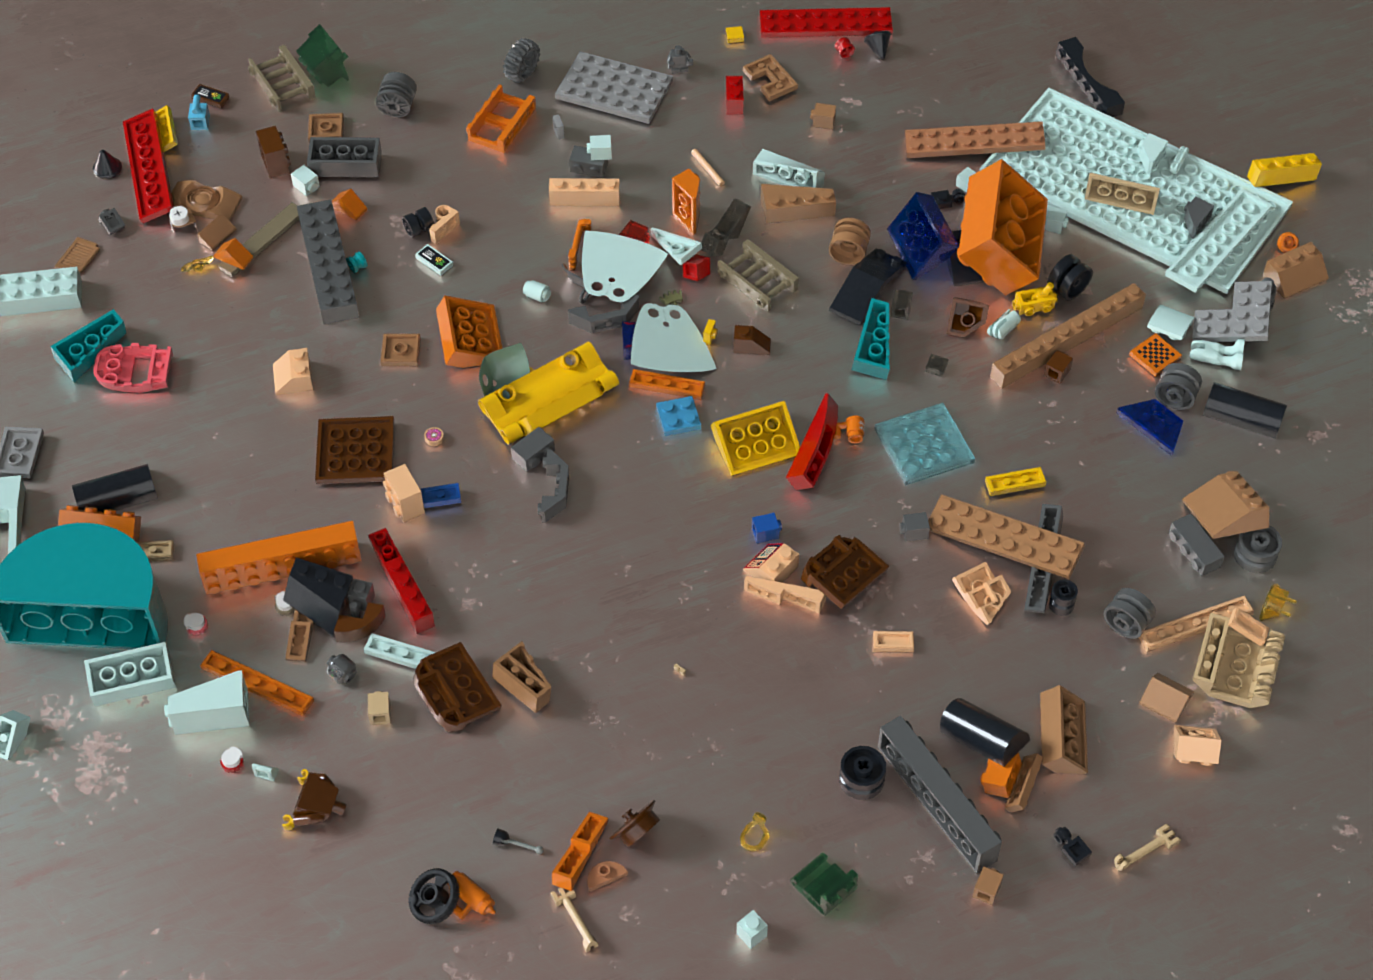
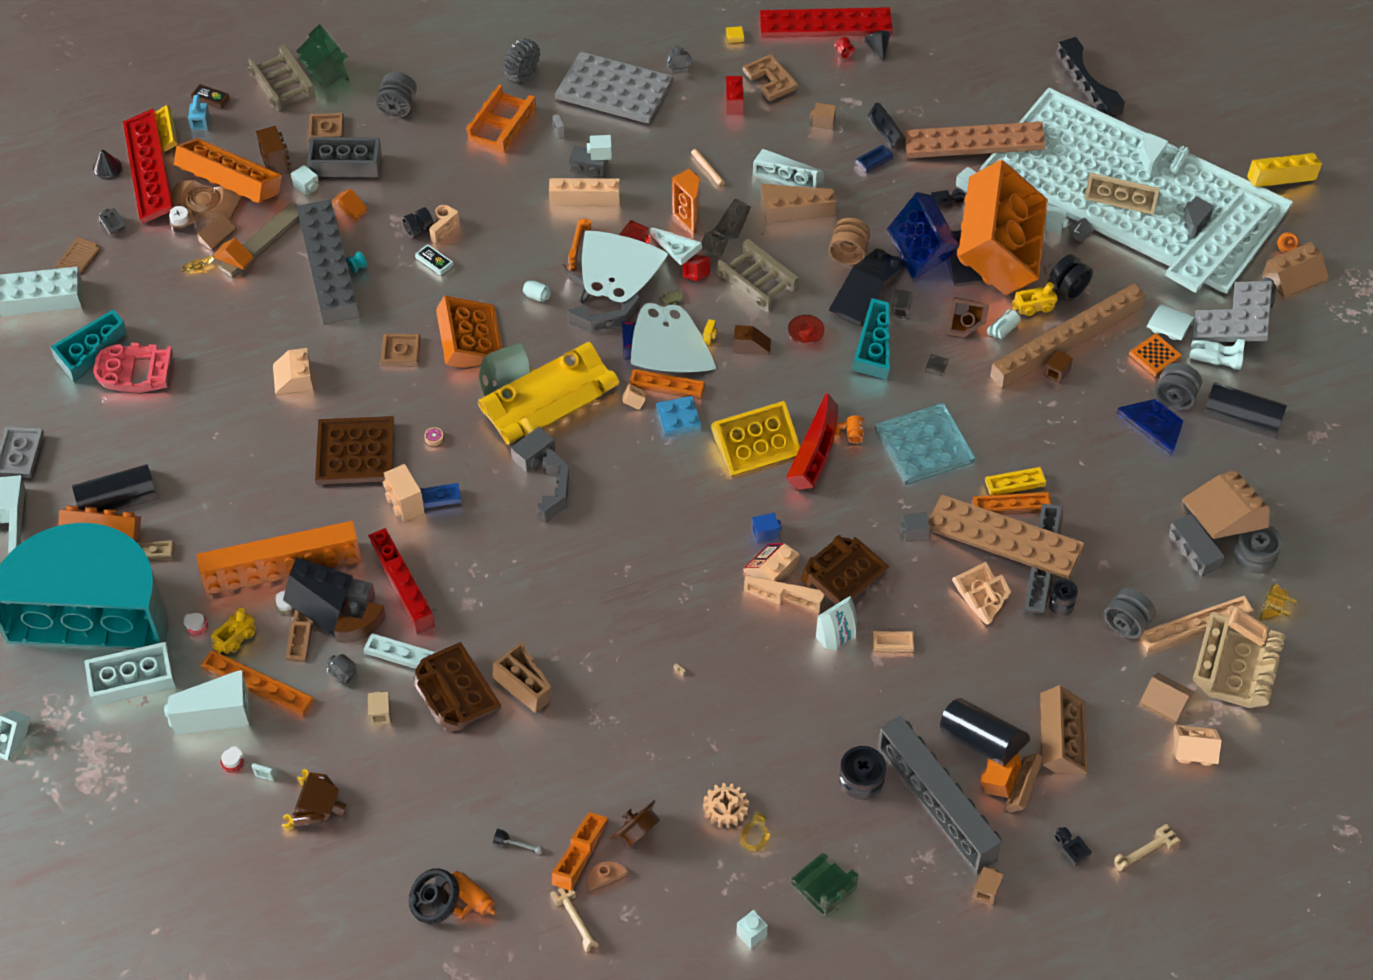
(227, 170): none -> orange brick
(233, 632): none -> yellow brick
(633, 396): none -> light nougat slope
(735, 801): none -> light nougat gear
(806, 329): none -> clear red dish
(837, 624): none -> light aqua slope
(874, 158): none -> dark blue tile
(886, 126): none -> black plate
(1013, 502): none -> orange tile
(1081, 229): none -> dark grey slope

